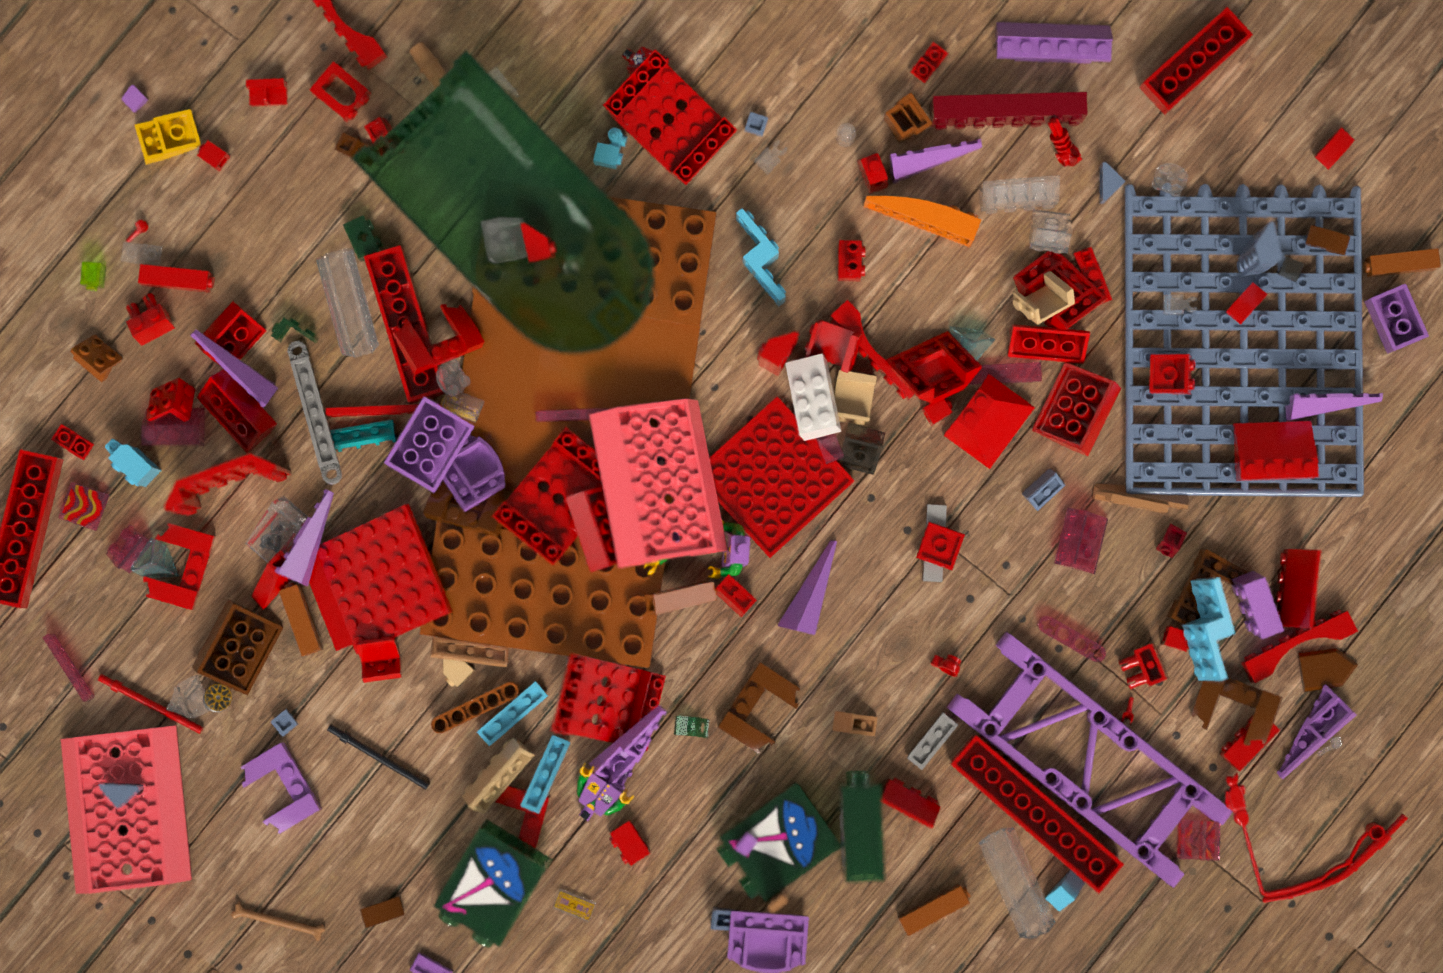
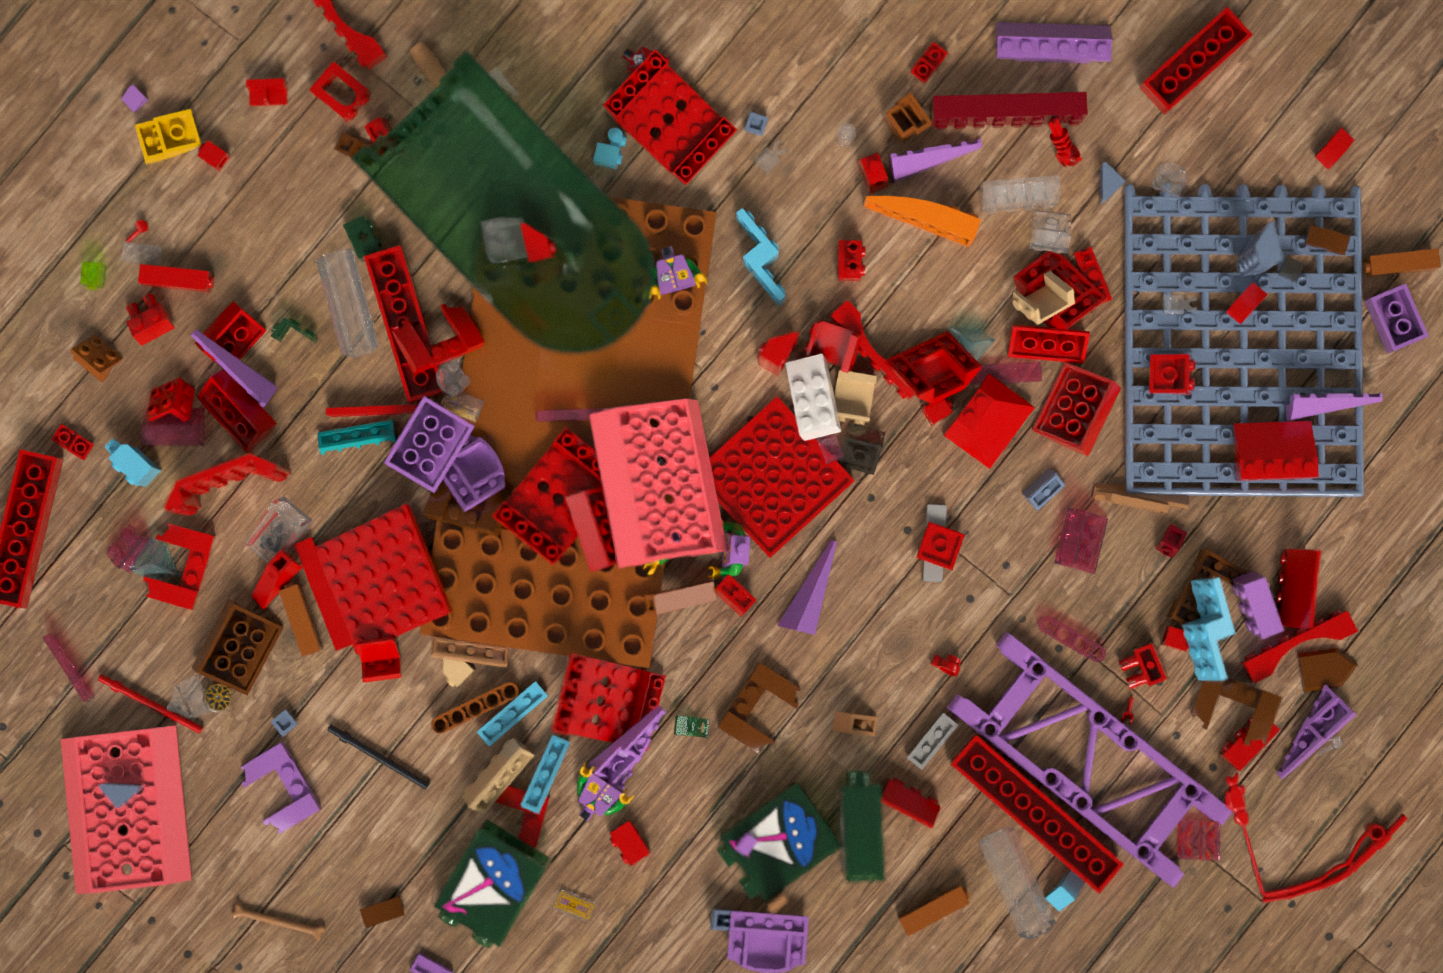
(83, 506): slope -> none
(303, 553): medium lavender wedge -> none
(314, 412): light grey plate -> none
(675, 273): none -> torso

